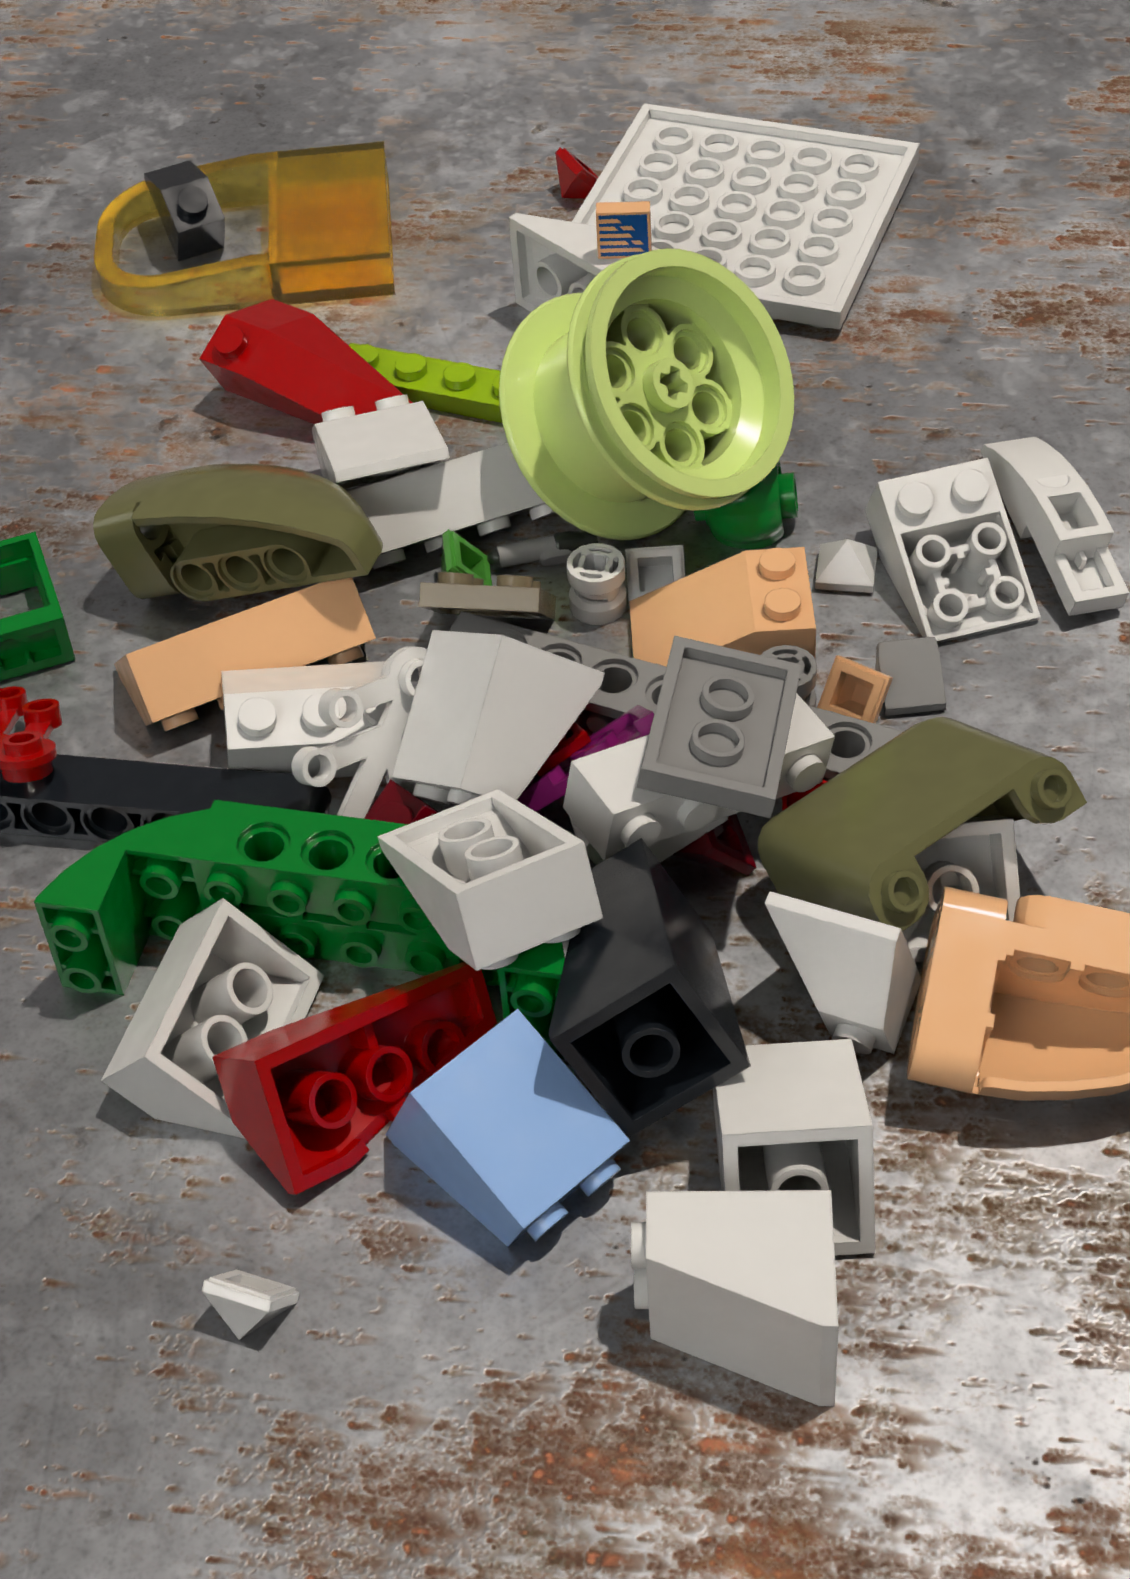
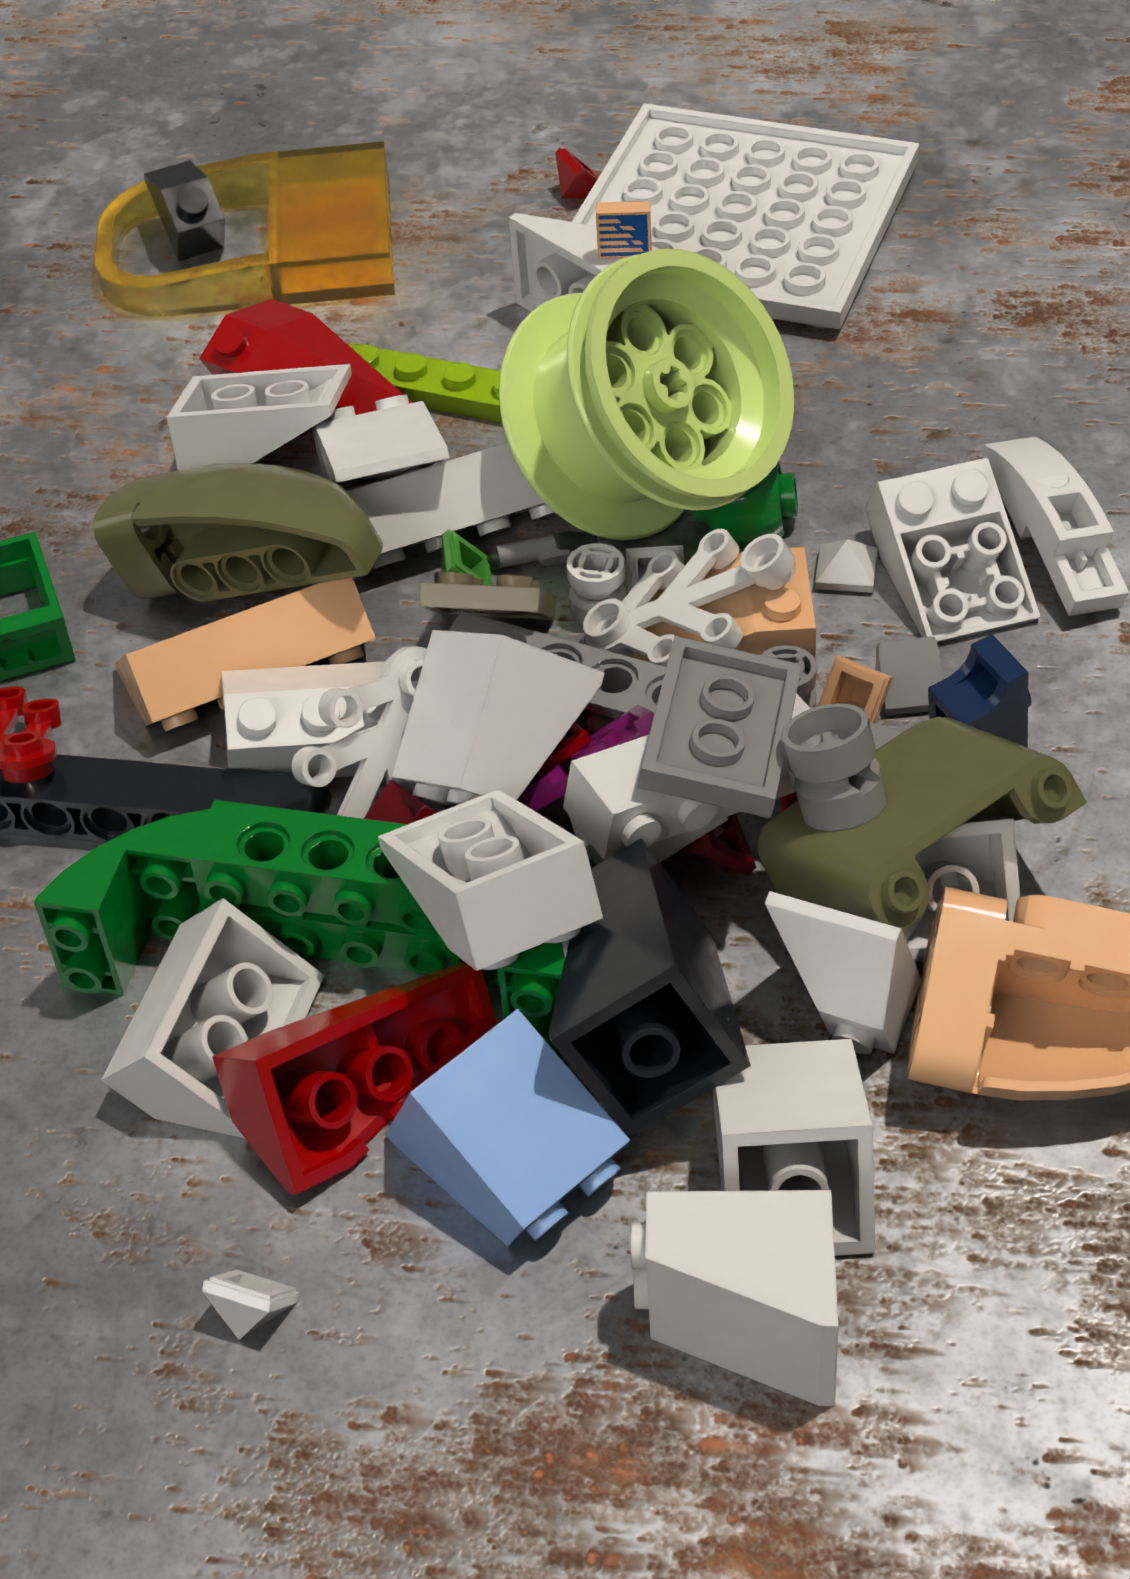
(250, 413): none -> white slope
(621, 625): none -> white plant
(834, 767): none -> light grey wheel
(986, 692): none -> dark blue brick

